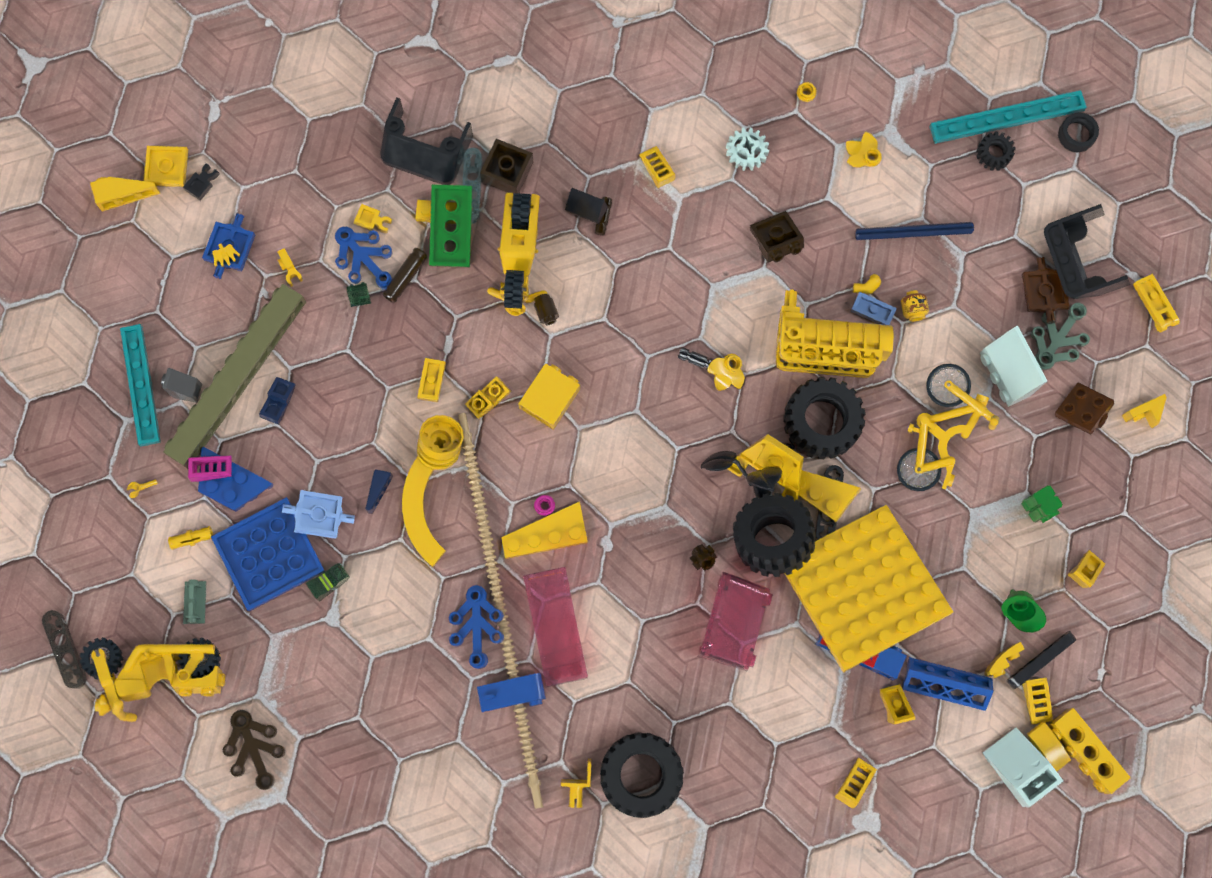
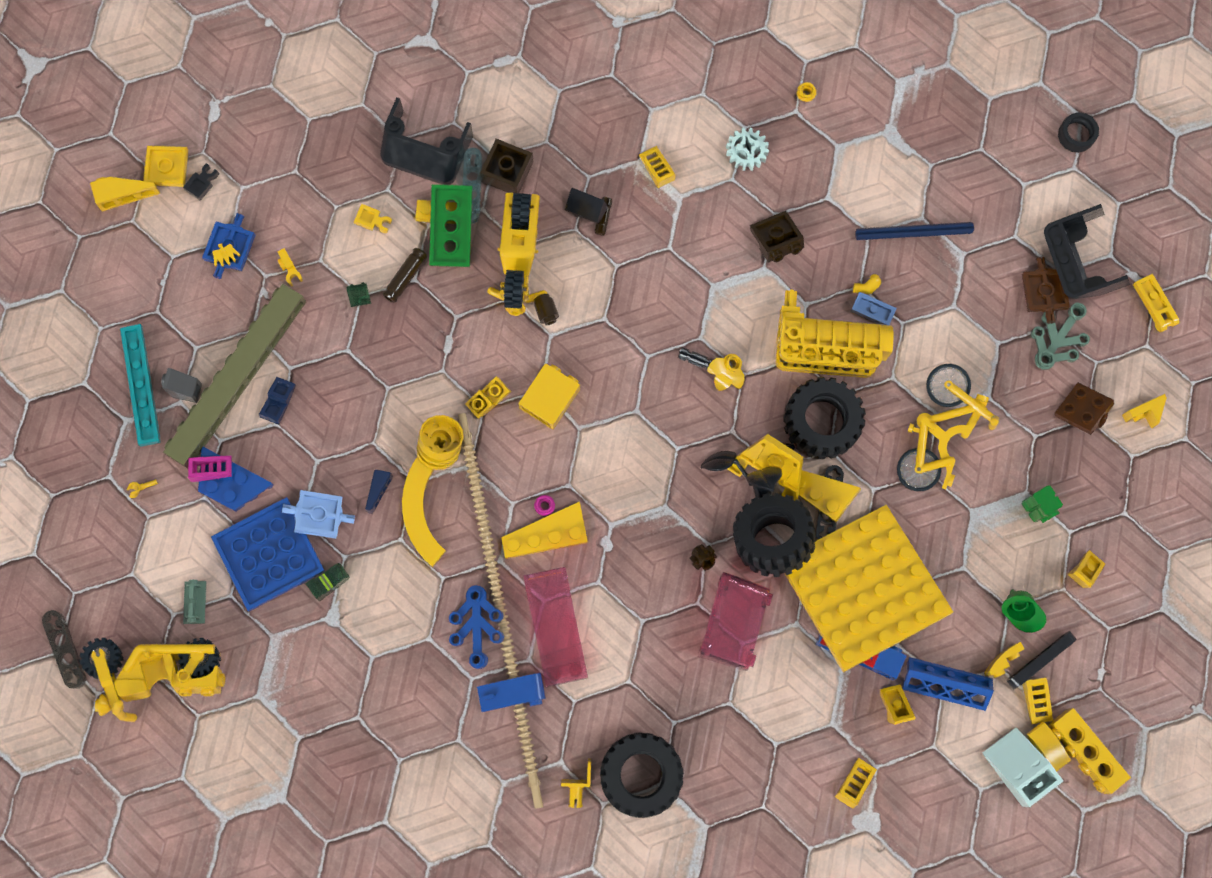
(190, 537): yellow pin -> none
(251, 746): dark brown plant -> none
(362, 254): blue plant -> none
(431, 380): yellow plate -> none
(861, 150): yellow plate -> none
(914, 306): yellow head -> none
(1000, 141): black tyre -> none
(1007, 116): teal plate -> none
(1013, 367): light aqua slope -> none

